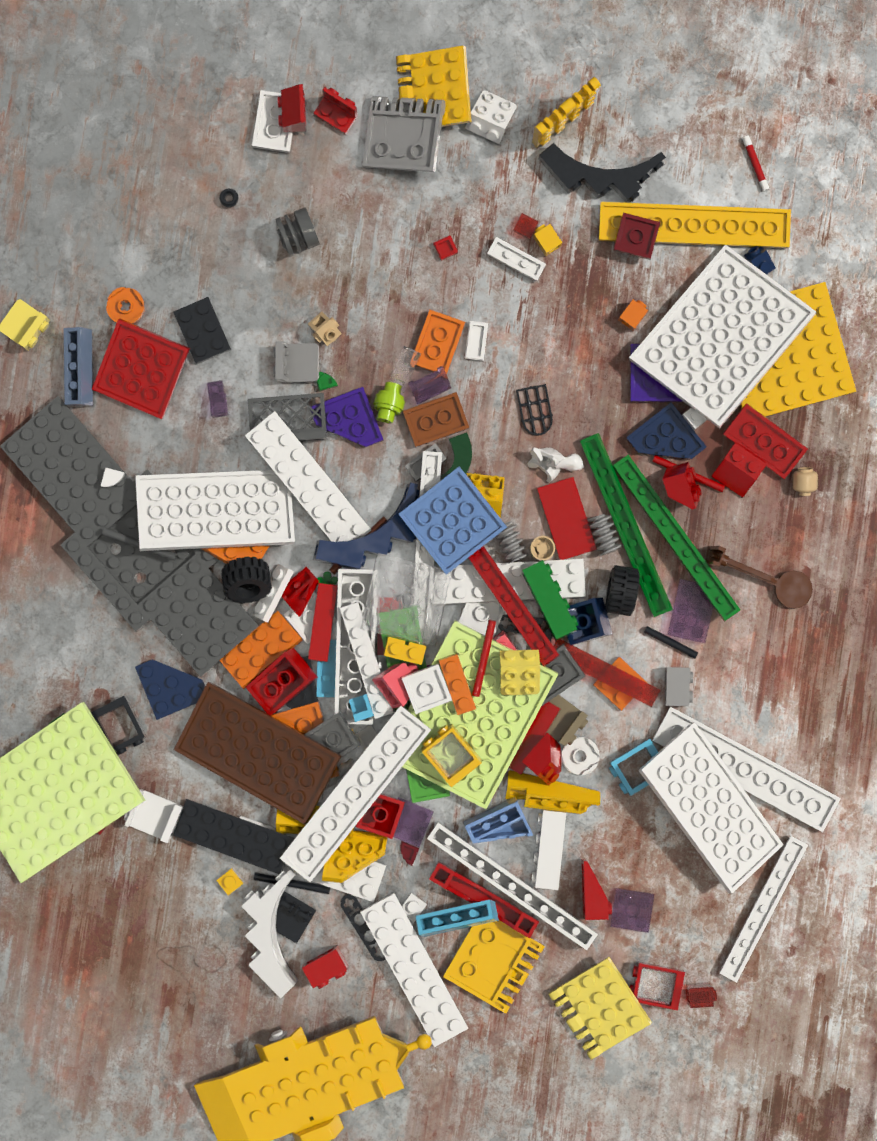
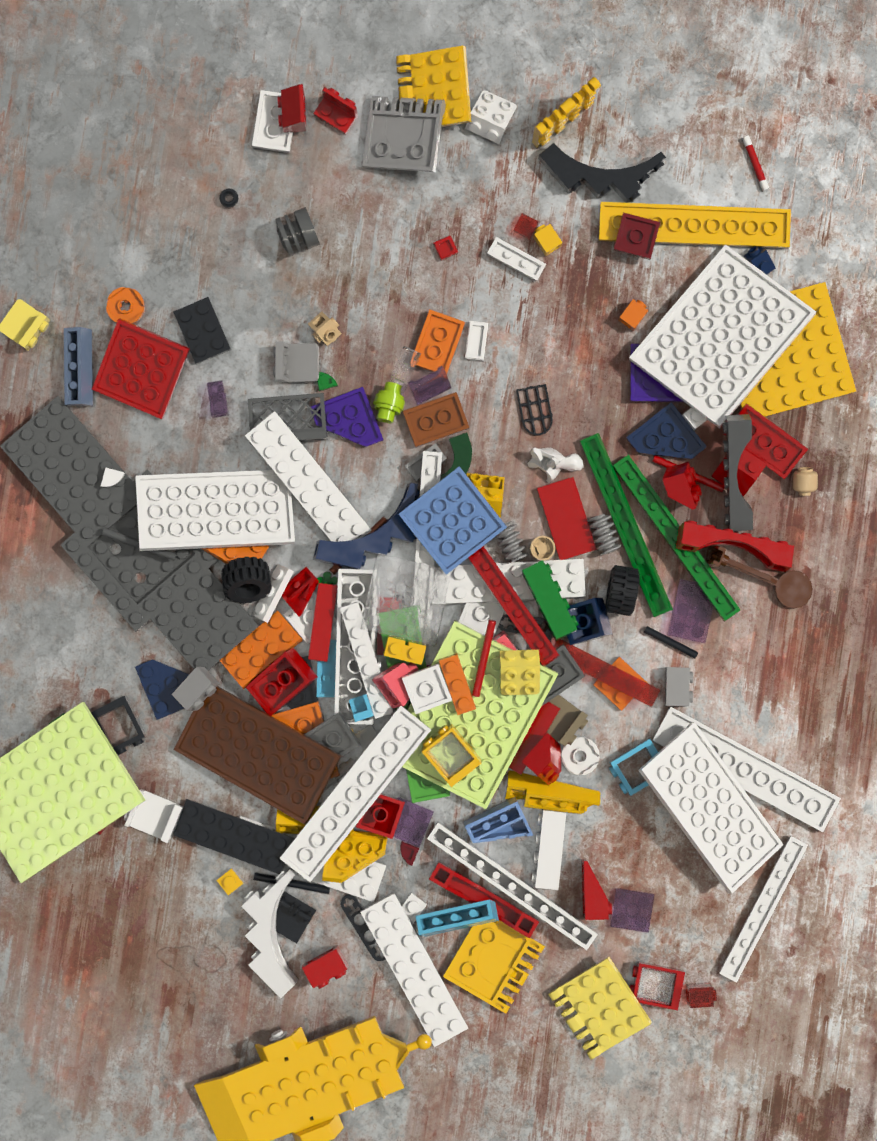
(196, 689): none -> light grey brick
(738, 434): none -> dark grey arch
(772, 554): none -> red arch

